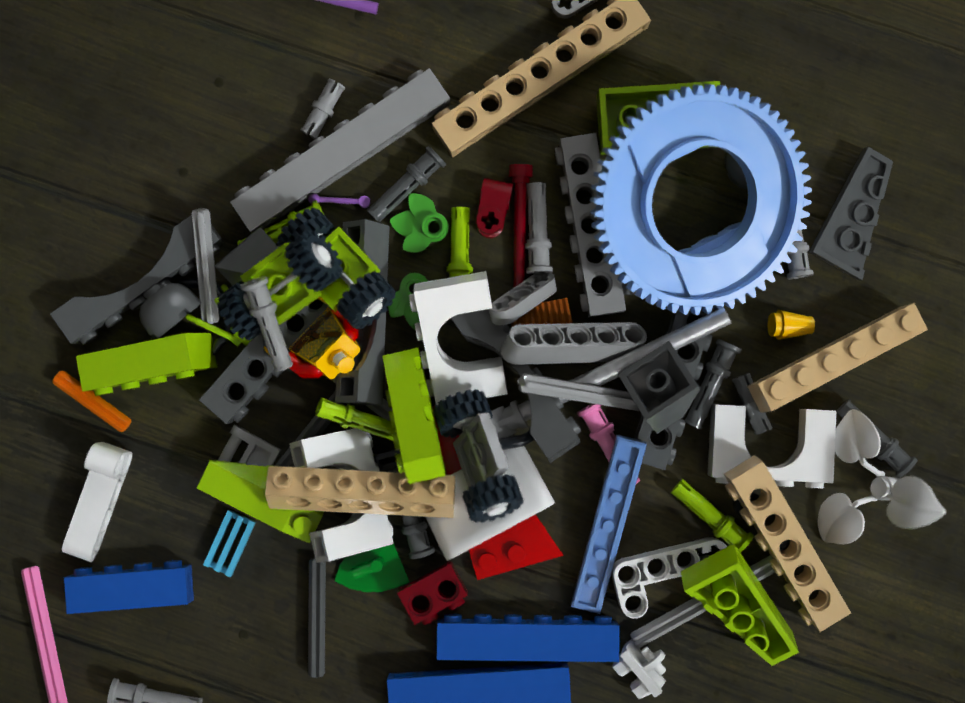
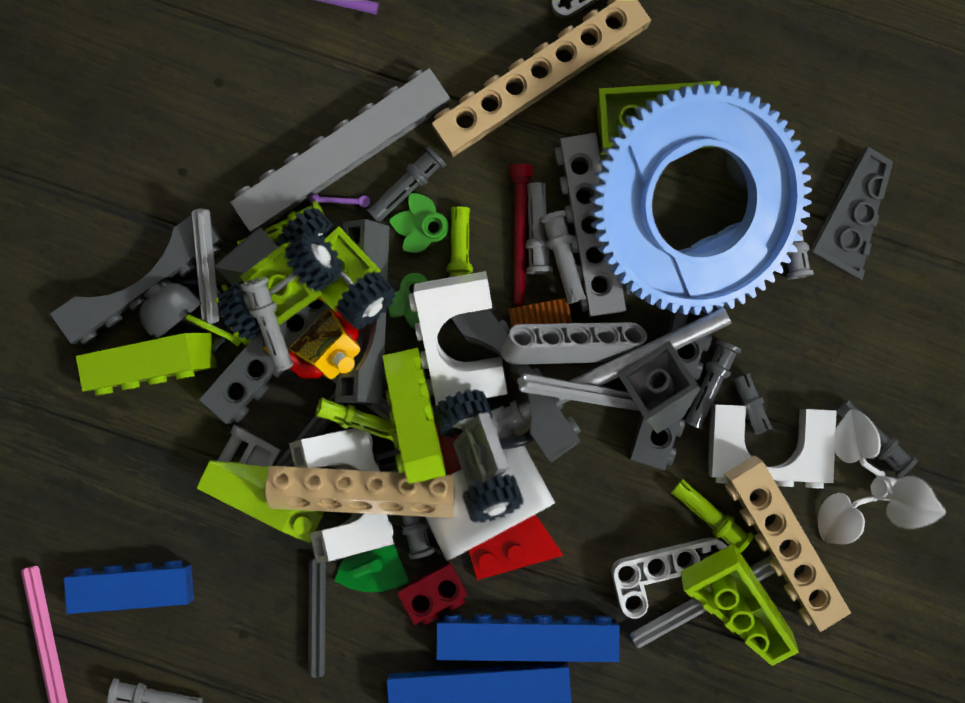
(93, 403): orange axle -> none
(97, 500): white beam -> none
(219, 566): medium azure tile -> none
(322, 108): light grey pin -> none
(494, 203): dark red piece -> none
(522, 298): light grey beam -> none
(560, 243): none -> light grey pin
(600, 428): bright pink pin -> none
(608, 523): medium blue tile -> none
(646, 667): white hips -> none
(789, 324): yellow cone -> none
(837, 358): tan brick -> none

